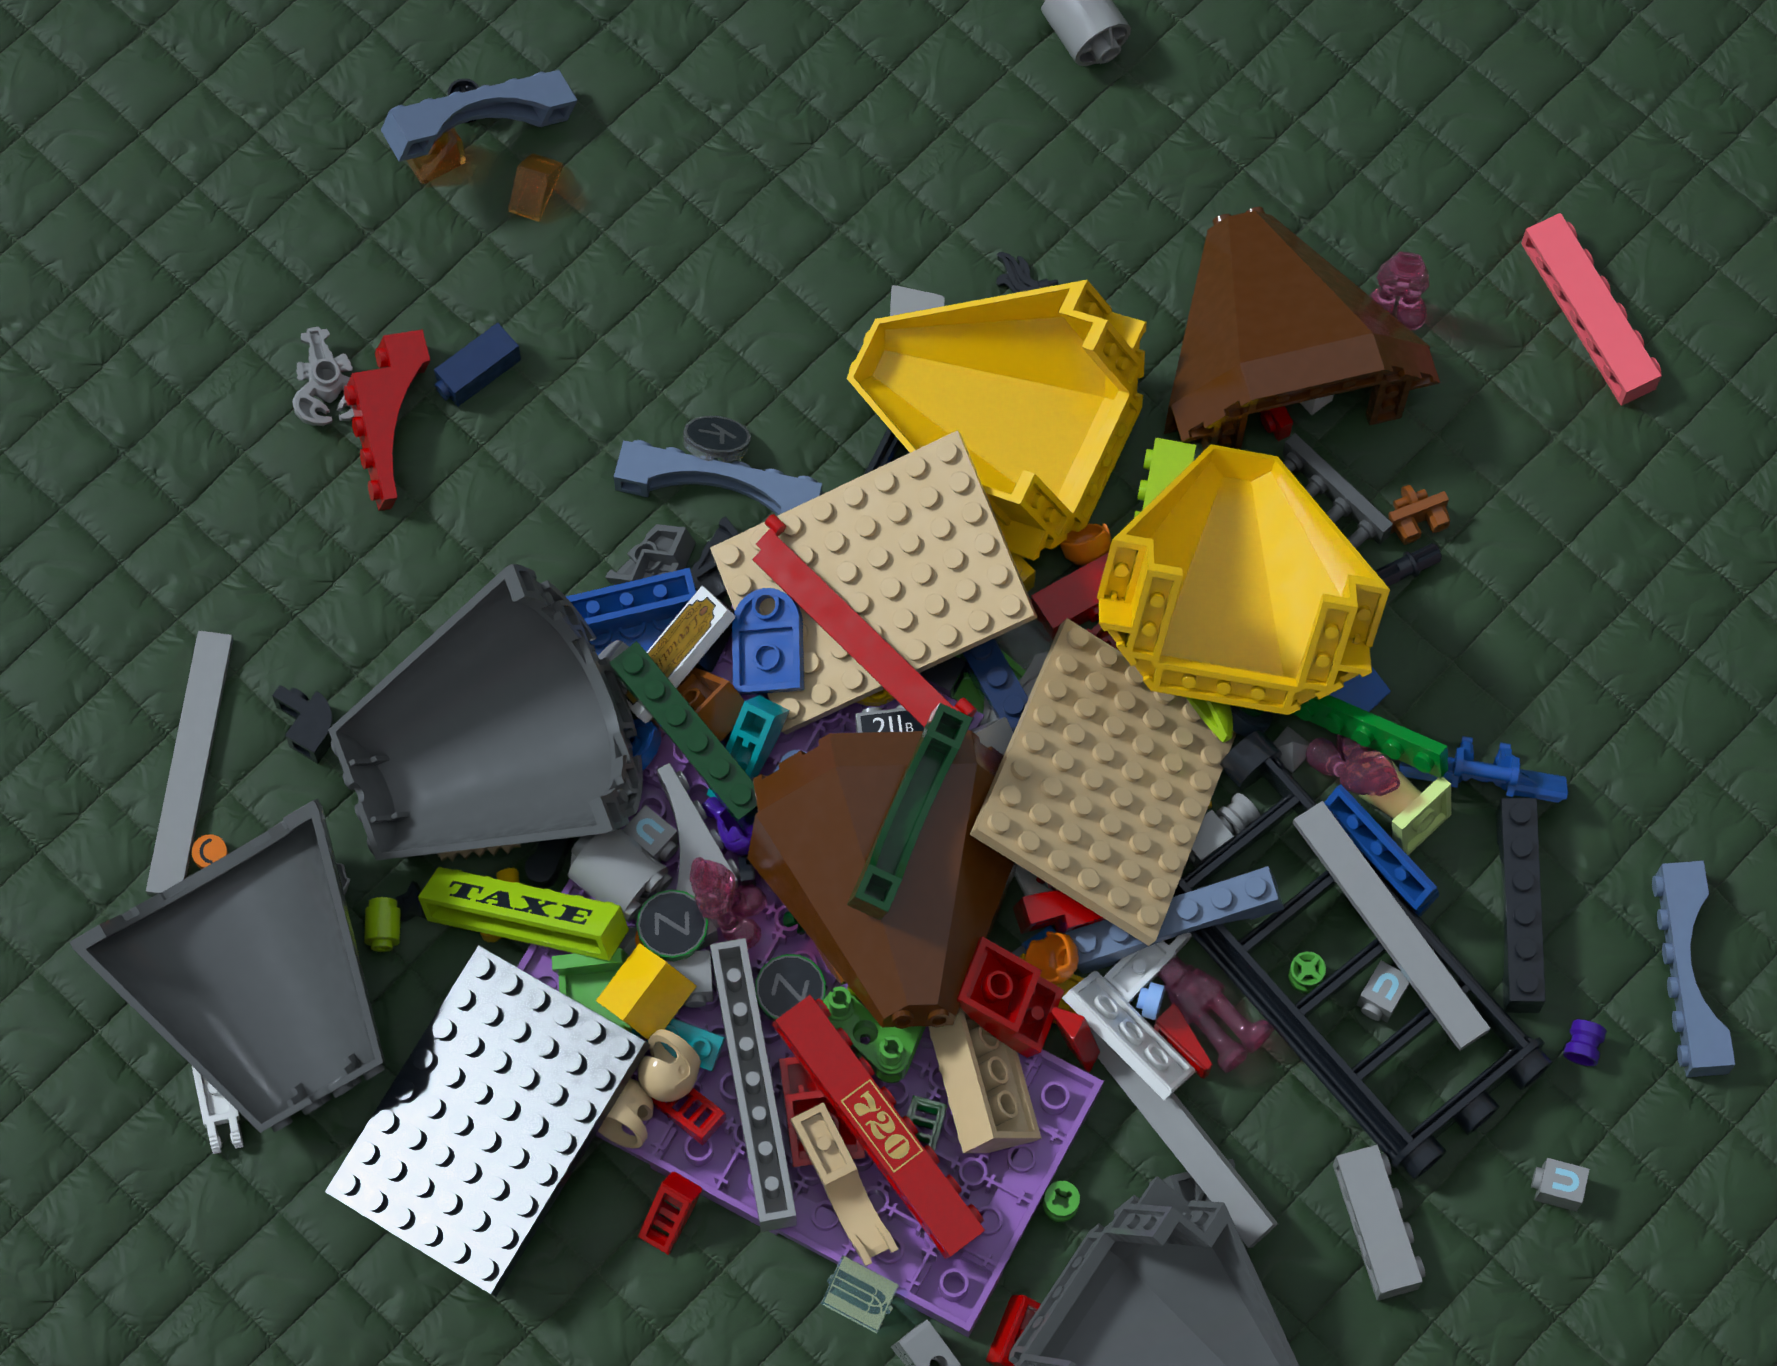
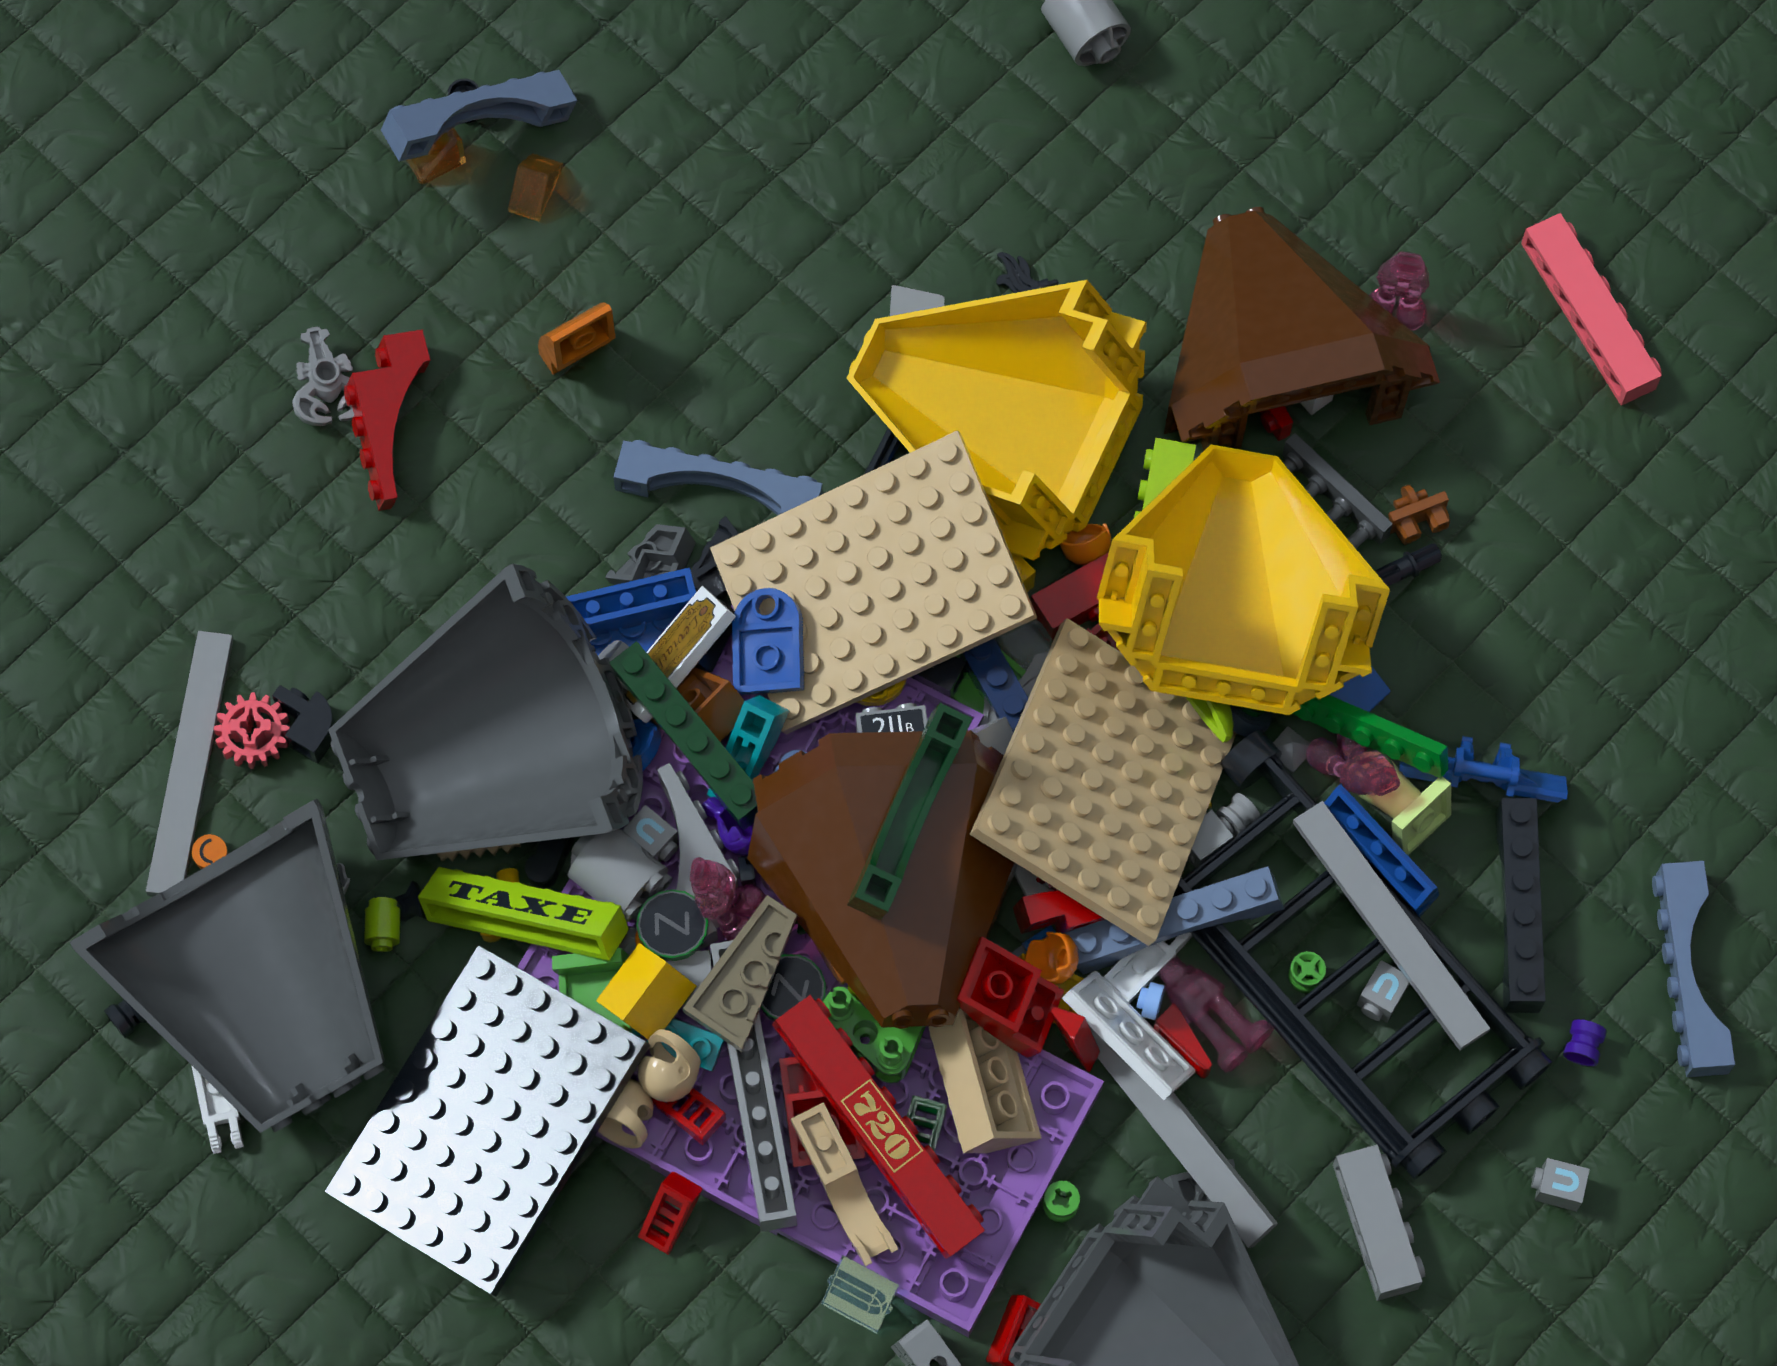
(124, 1017): none -> black wheel
(237, 728): none -> coral gear
(476, 365): dark blue brick -> none
(577, 337): none -> orange slope
(717, 438): tile -> none
(739, 981): none -> dark tan wing
(848, 627): red piece -> none

